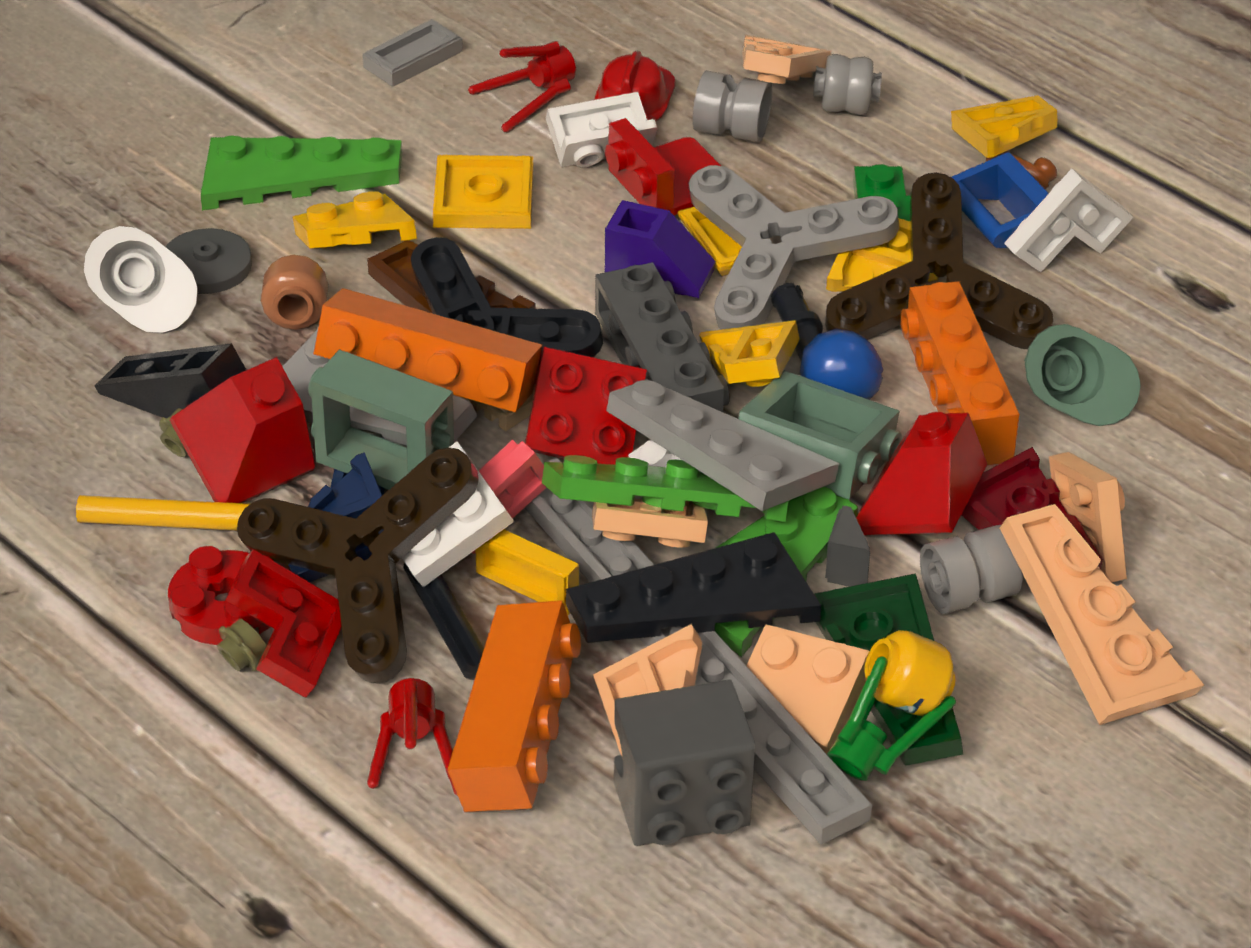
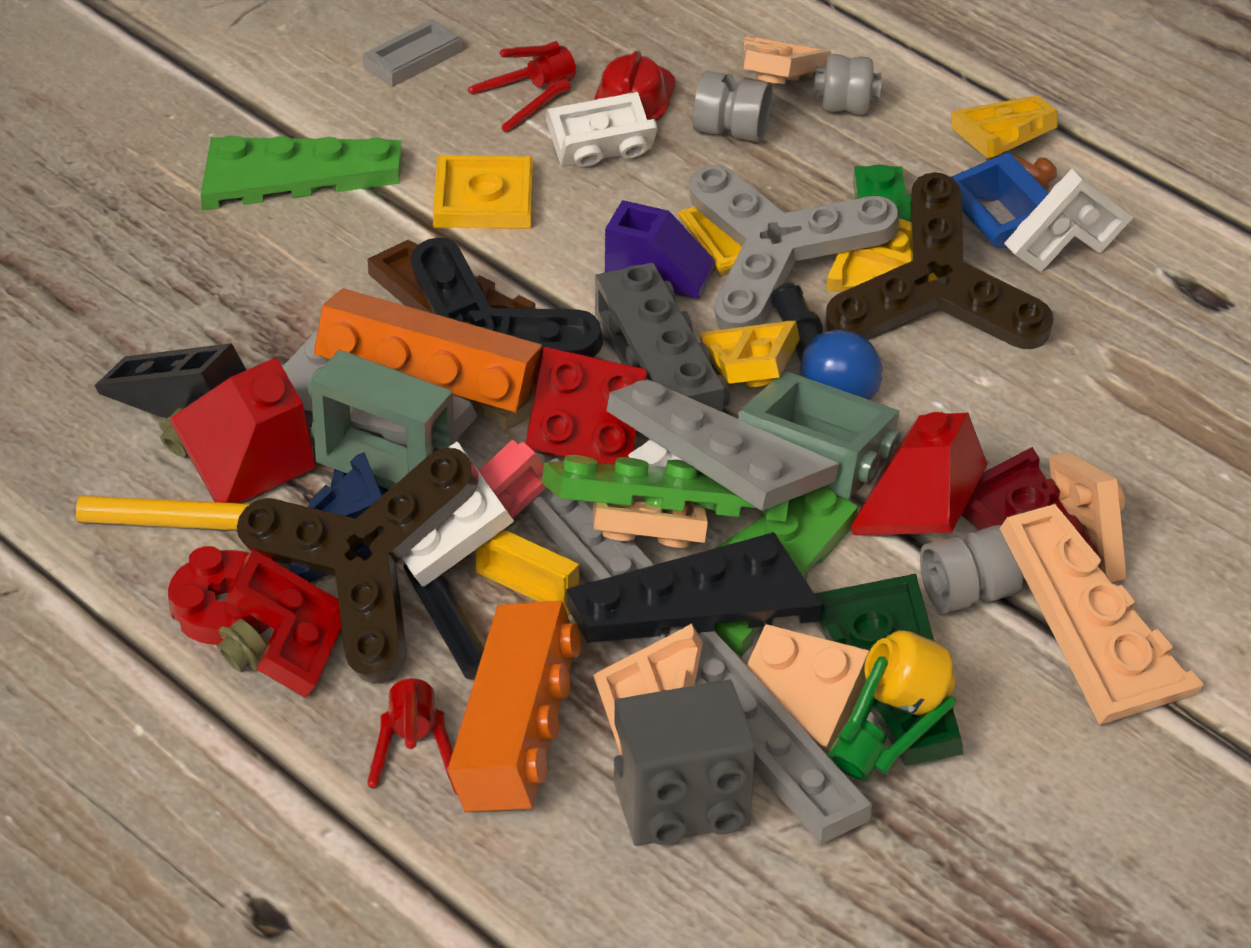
(140, 279): white piece -> none
(215, 258): dark grey piece -> none
(294, 292): nougat head -> none
(353, 221): yellow wing -> none
(655, 174): red bracket -> none
(847, 551): dark grey slope -> none
(960, 365): orange brick -> none
(1082, 375): sand green piece -> none

